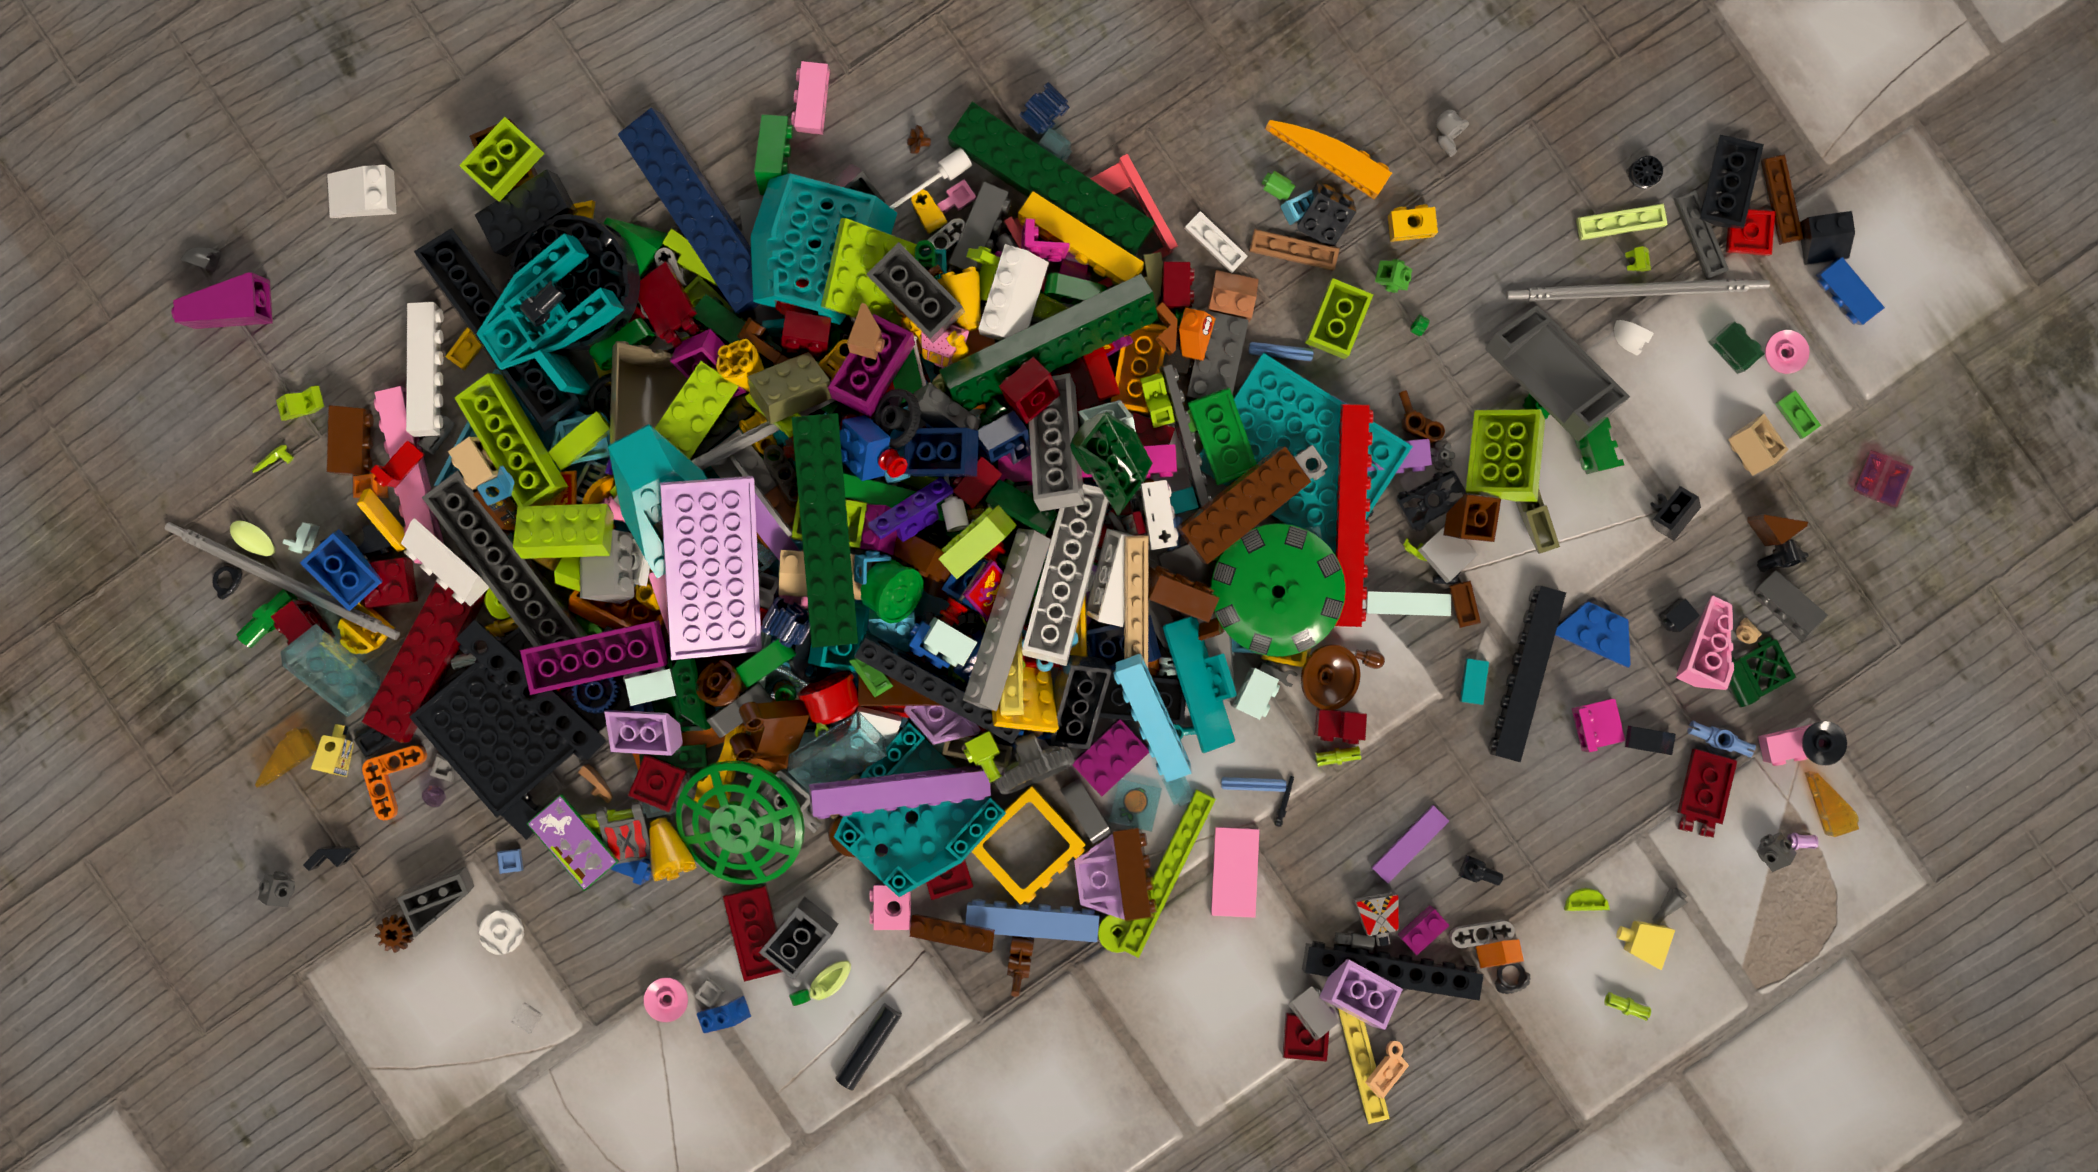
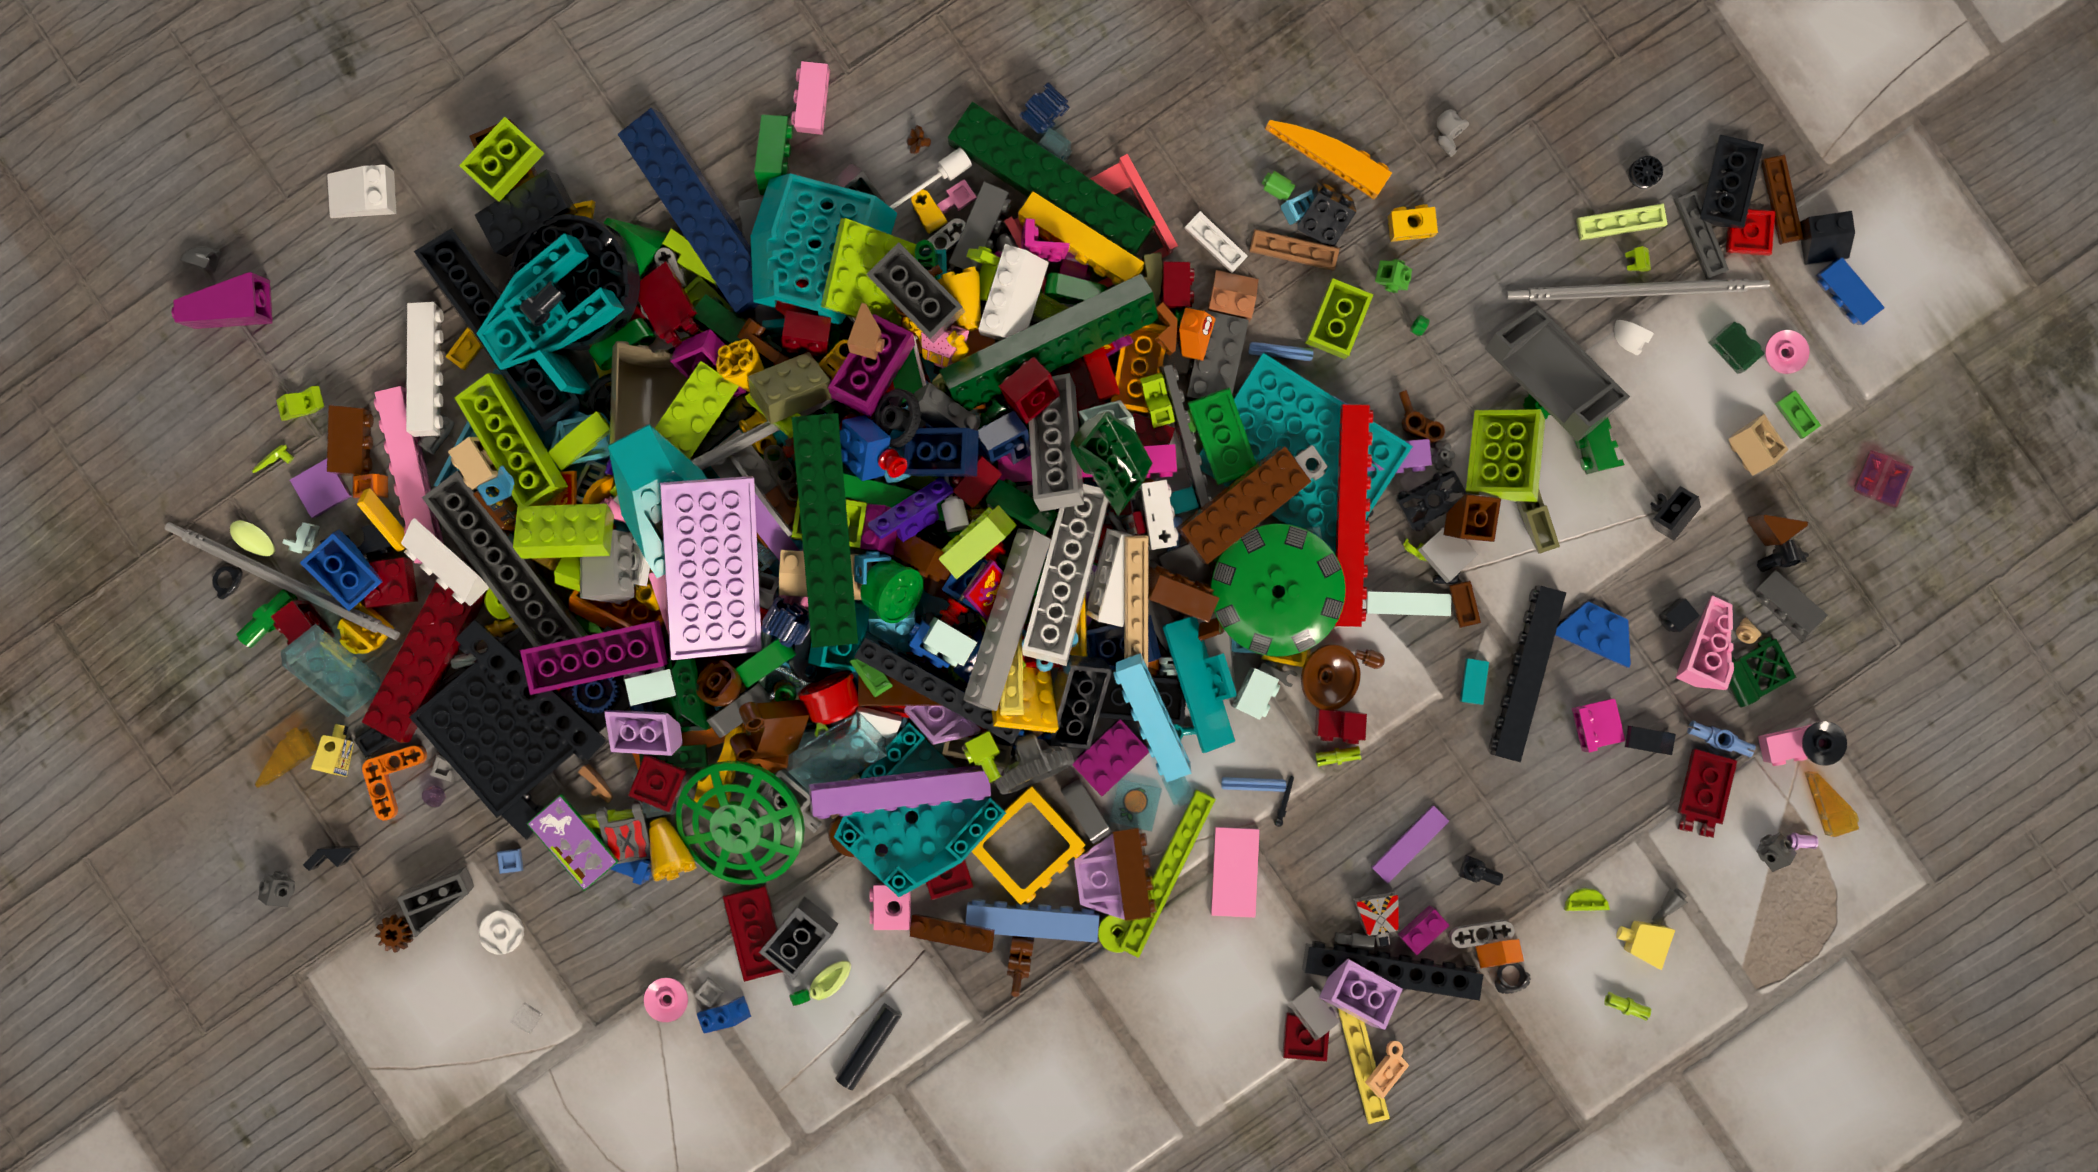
(320, 489): none -> medium lavender tile
(398, 466): red bracket -> none

